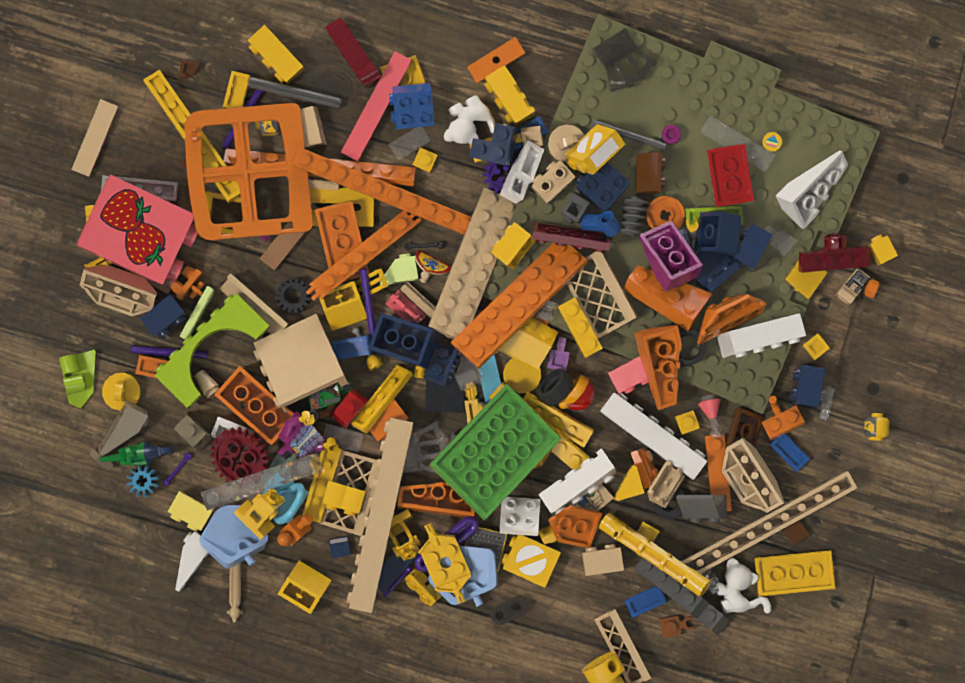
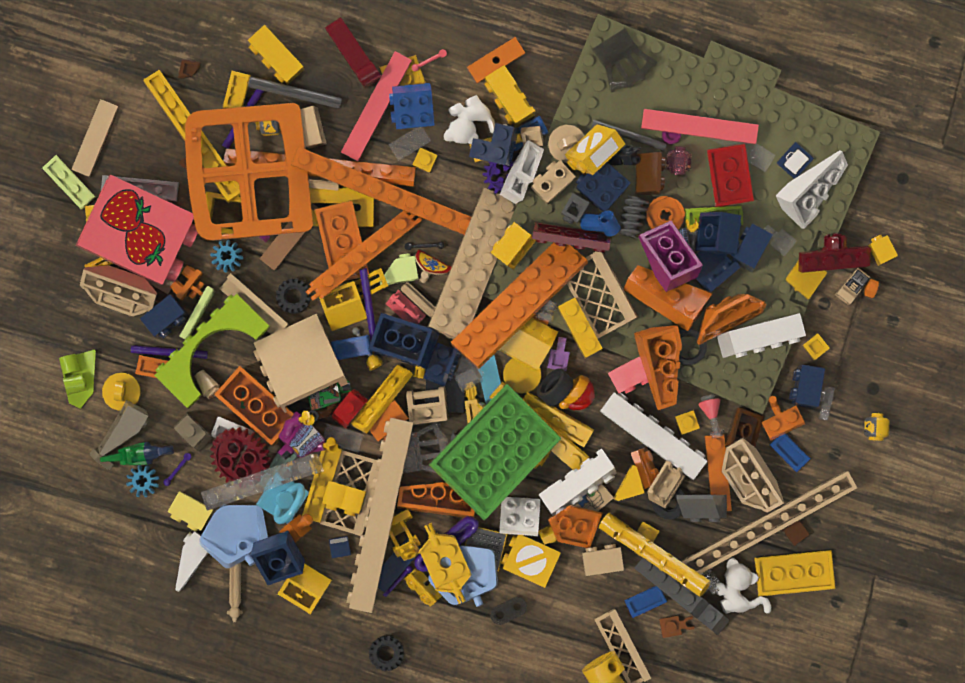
(68, 182): none -> yellowish green tile
(226, 249): none -> dark azure gear
(256, 515): yellow tile -> none
(277, 558): none -> dark blue brick
(386, 641): none -> black tyre
(427, 412): none -> tan plate
(442, 53): none -> coral hinge
(627, 154): none -> black hinge
(679, 161): none -> clear pink head
(699, 126): none -> coral tile
(772, 141): yellow tile -> none
(795, 160): none -> sticker

